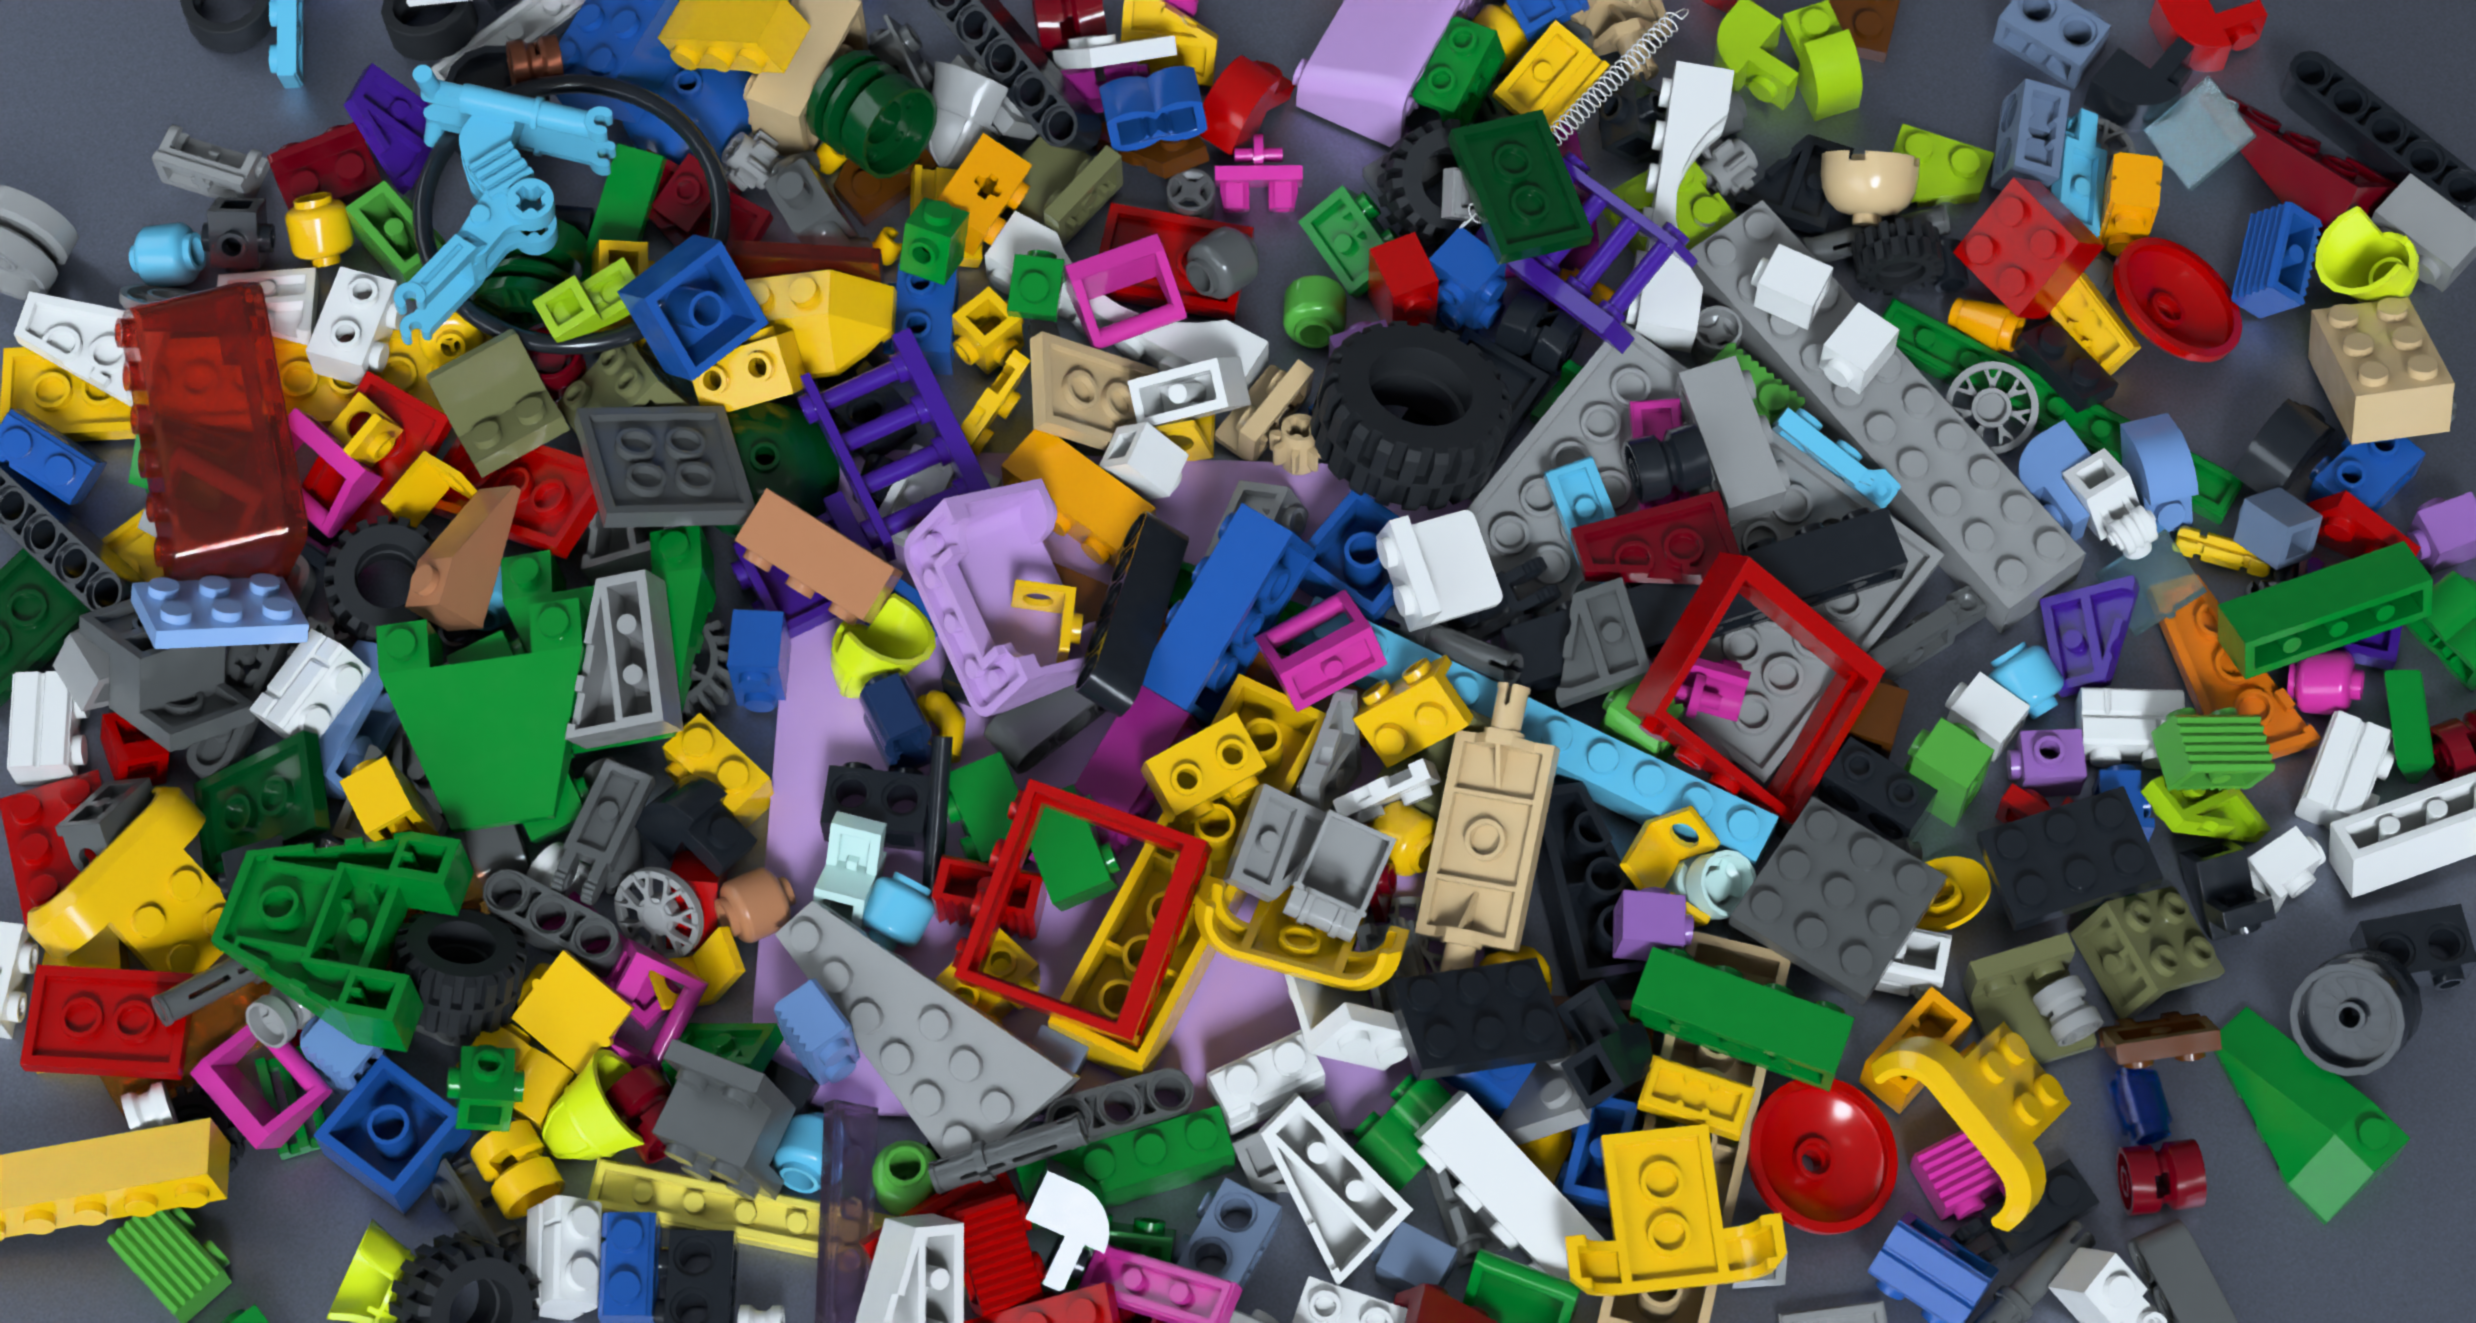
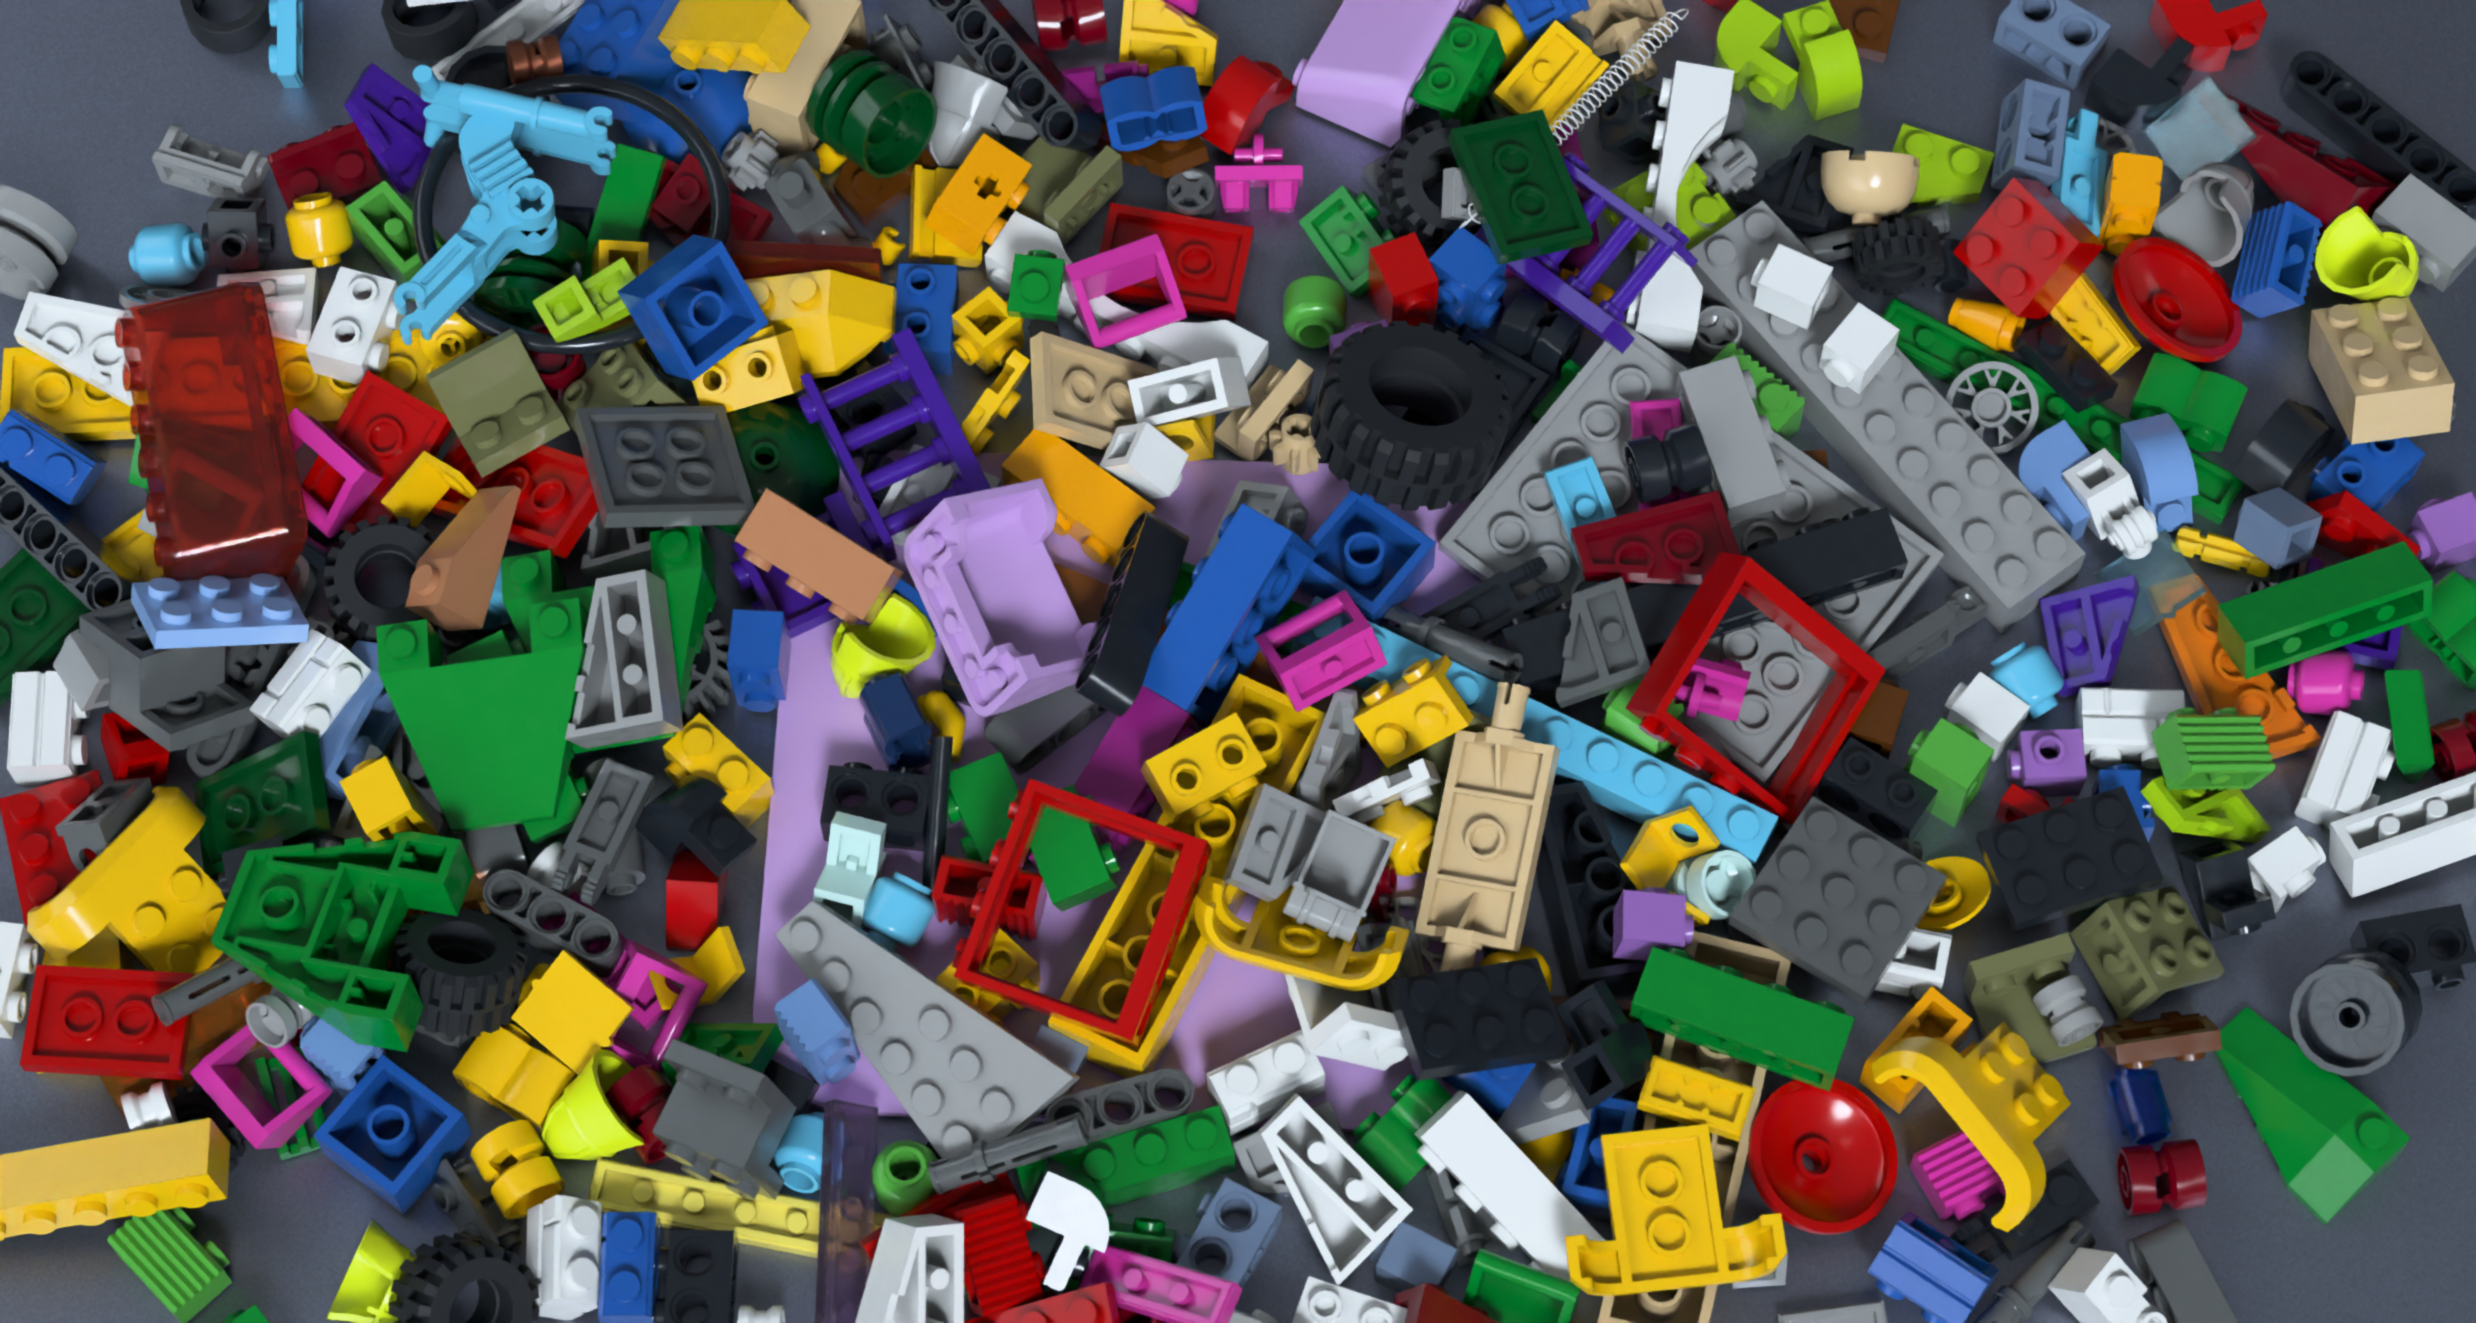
(373, 439): yellow bracket -> none
(485, 1087): green brick -> none
(659, 911): light grey wheel -> none
(755, 904): nougat head -> none
(934, 240): green brick -> none
(1061, 602): yellow bracket -> none
(1104, 51): white wing -> none
(1222, 263): dark grey head -> none
(1438, 568): white bracket -> none
(1839, 458): medium azure hinge -> none
(2196, 399): none -> green brick
(2209, 212): none -> light grey helmet

